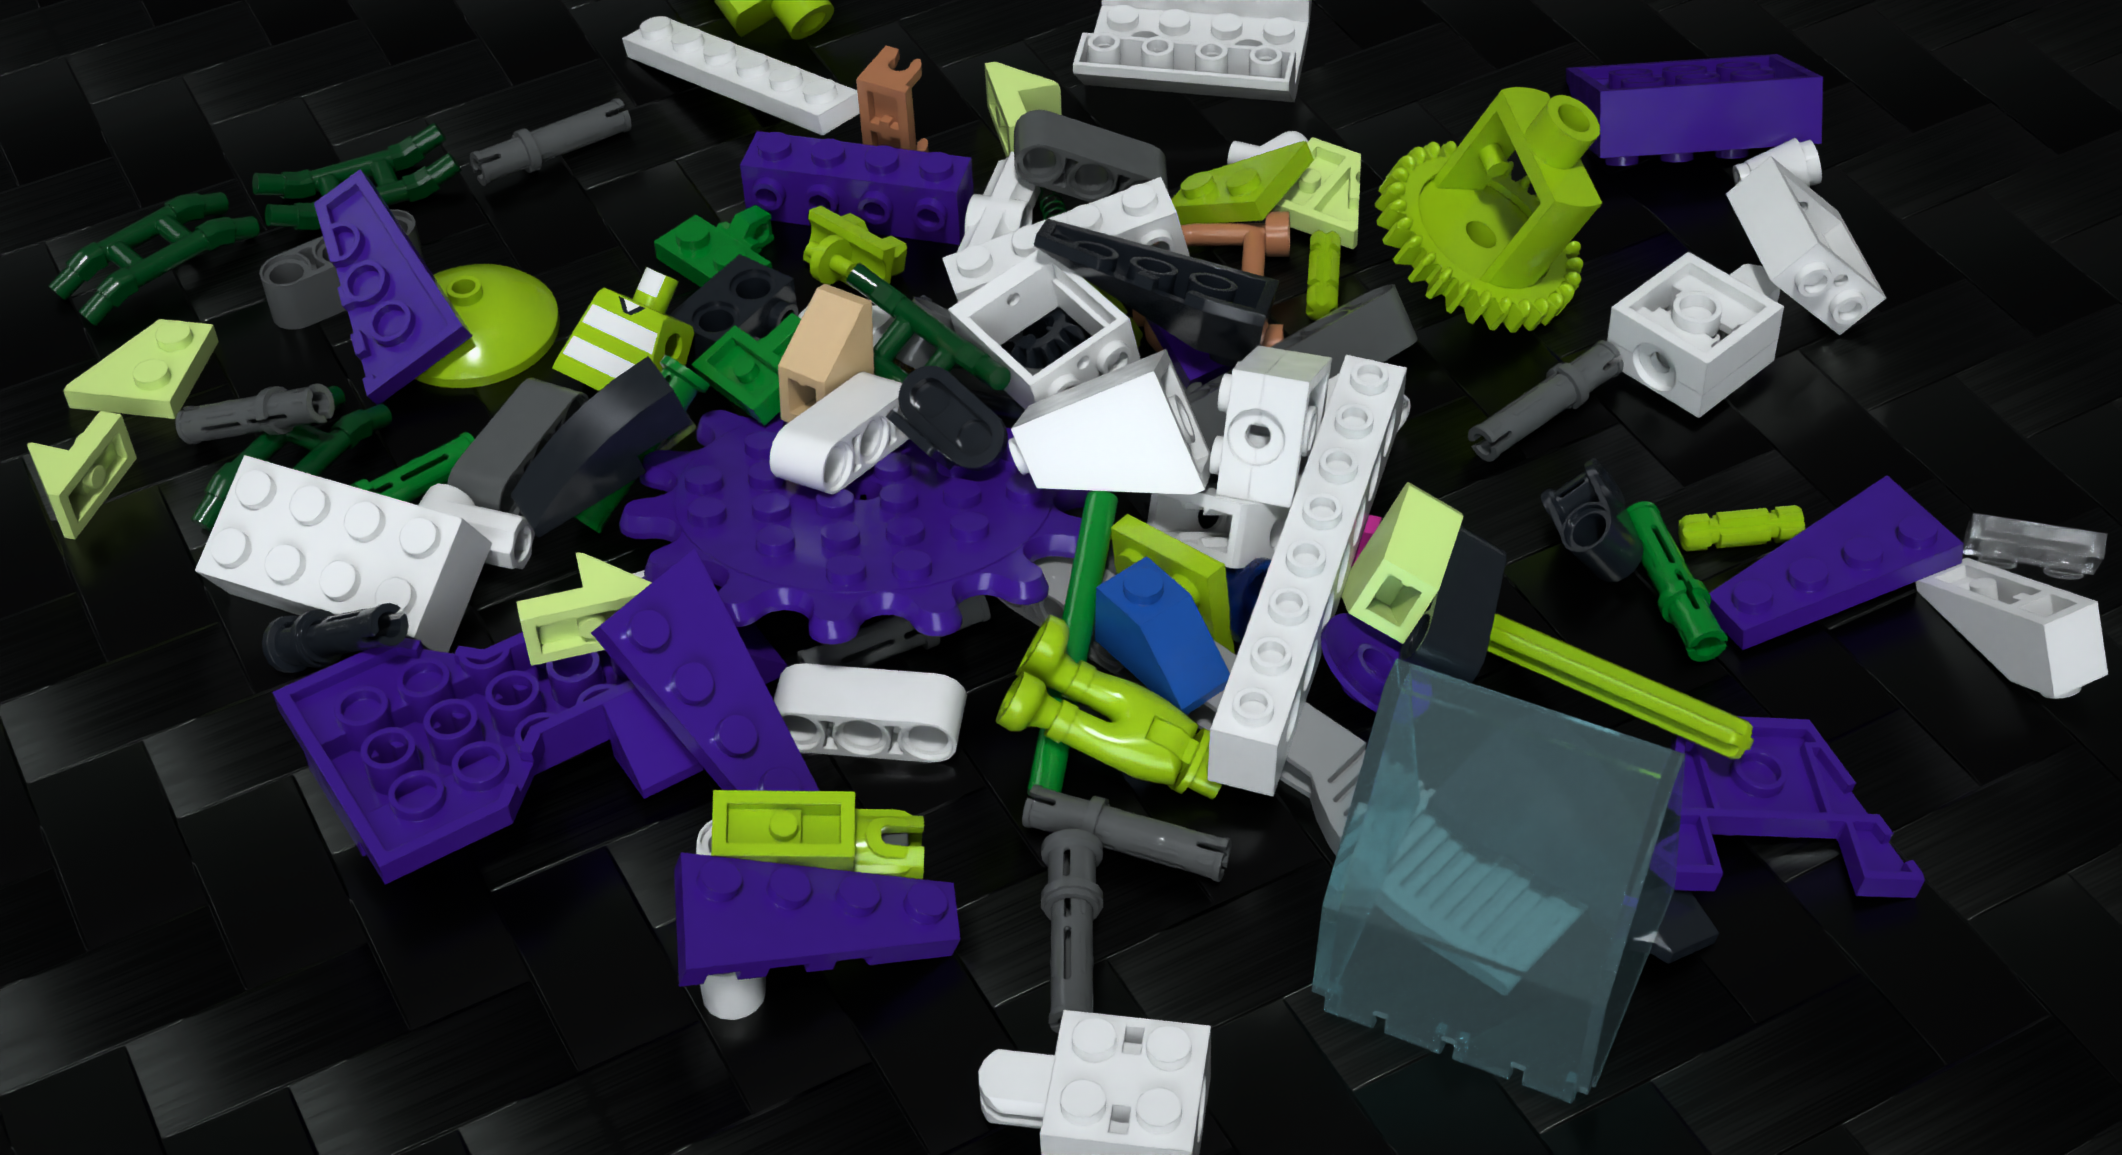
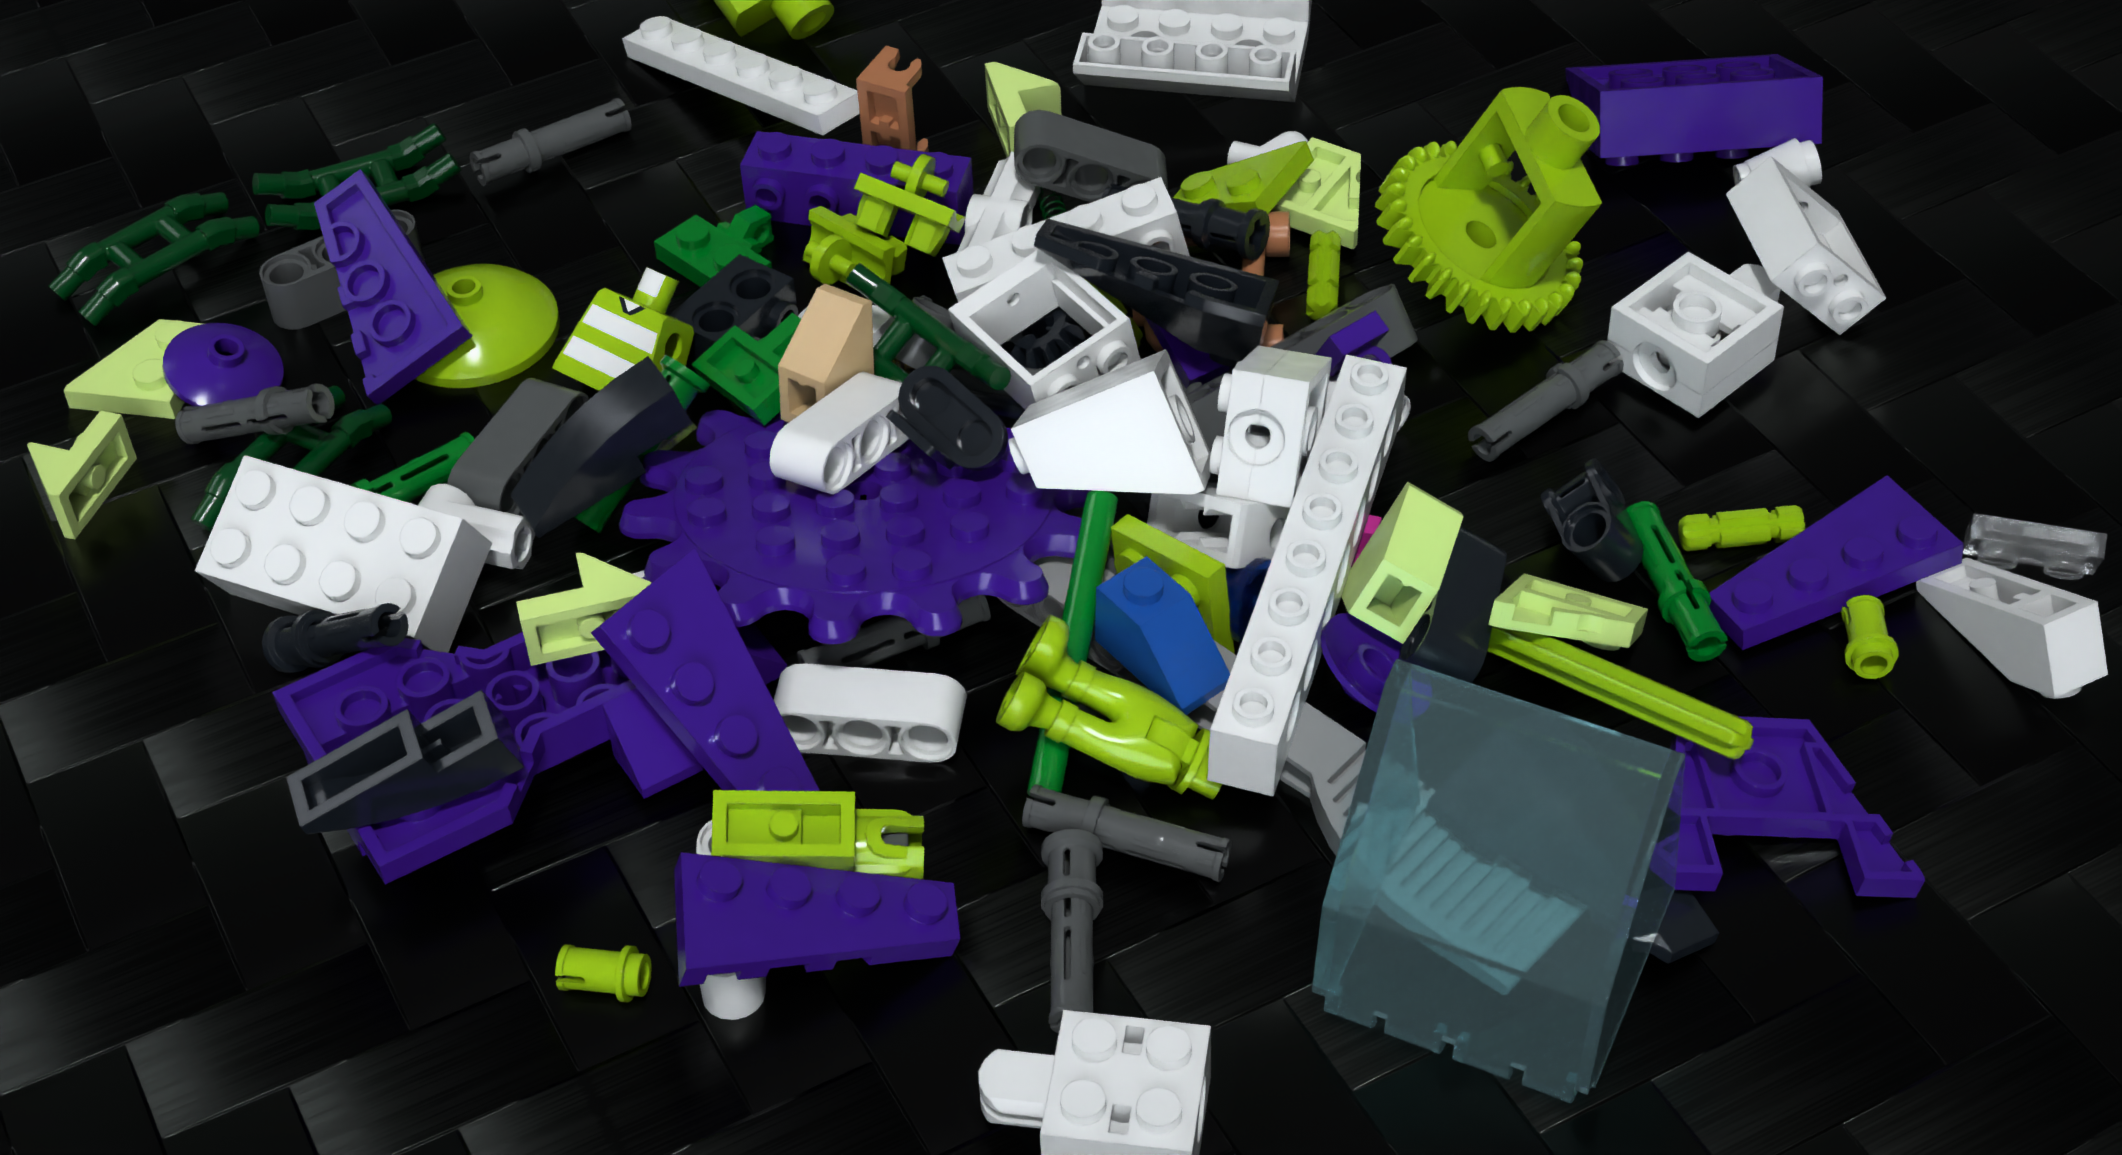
(220, 364): none -> dark purple dish
(406, 767): none -> black slope
(604, 971): none -> lime pin
(930, 221): none -> lime hips
(1215, 225): none -> black pin
(1357, 340): none -> dark purple tile
(1567, 612): none -> yellowish green wing
(1869, 647): none -> lime pin

